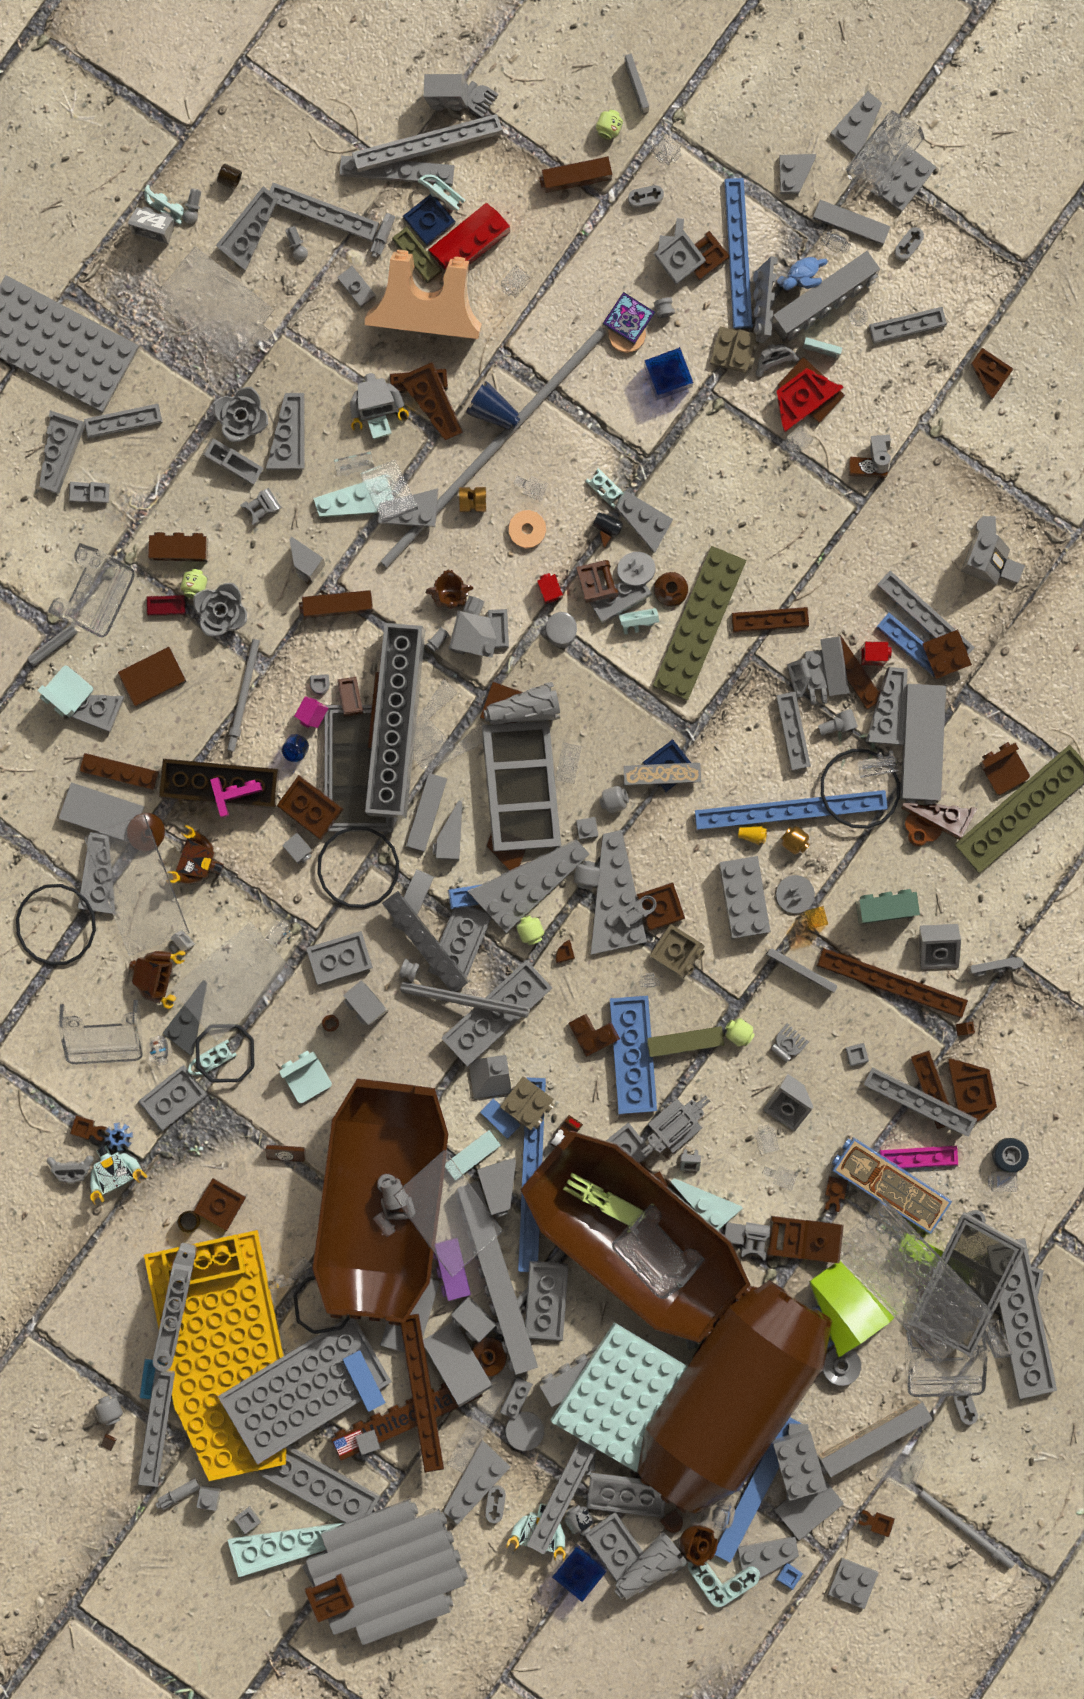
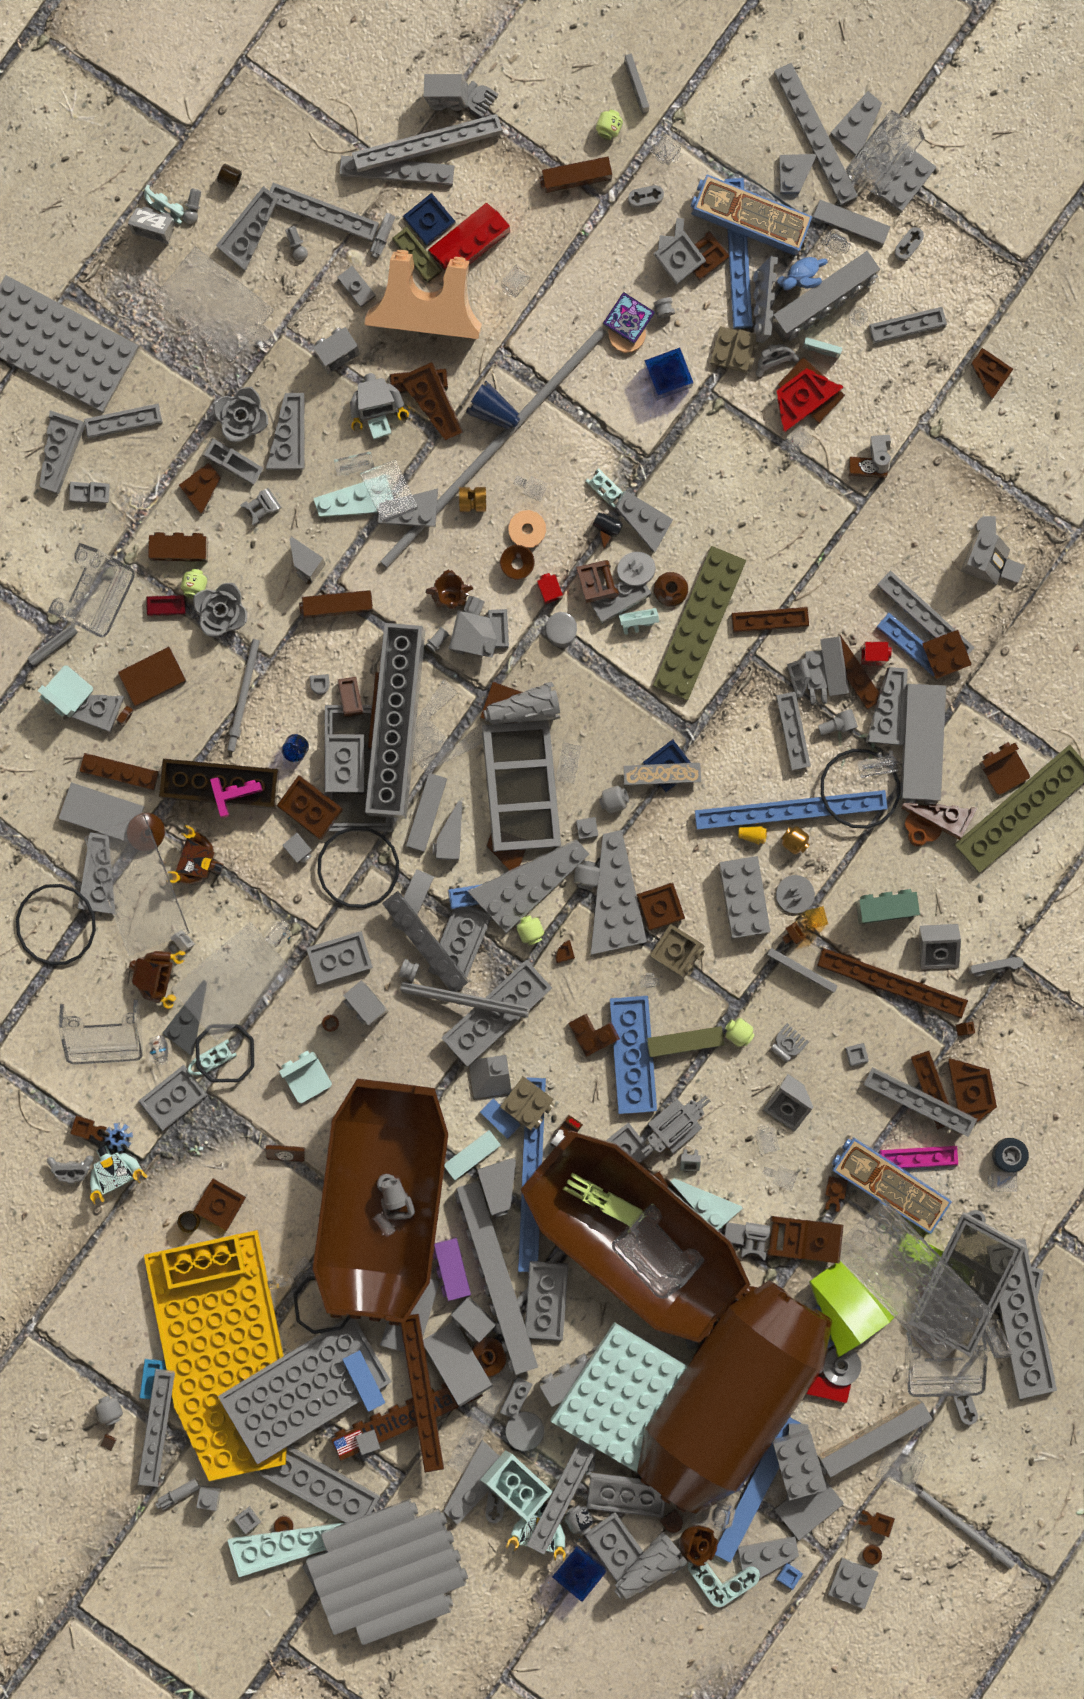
(124, 716): none -> reddish brown tile
(173, 1309): light grey piece -> none
(201, 486): none -> reddish brown wing
(283, 1523): none -> reddish brown tile
(311, 712): dark pink brick -> none
(332, 1604): reddish brown plate -> none
(336, 349): none -> light grey brick
(344, 763): none -> light grey plate
(437, 191): light aqua piece -> none
(448, 1213): clear piece -> none
(516, 1485): none -> light aqua brick
(517, 552): none -> reddish brown piece
(635, 911): light grey piece -> none
(750, 214): none -> brick
(794, 934): none -> reddish brown tile
(815, 134): none -> light grey plate
(824, 1388): none -> red tile
(872, 1554): none -> reddish brown tile

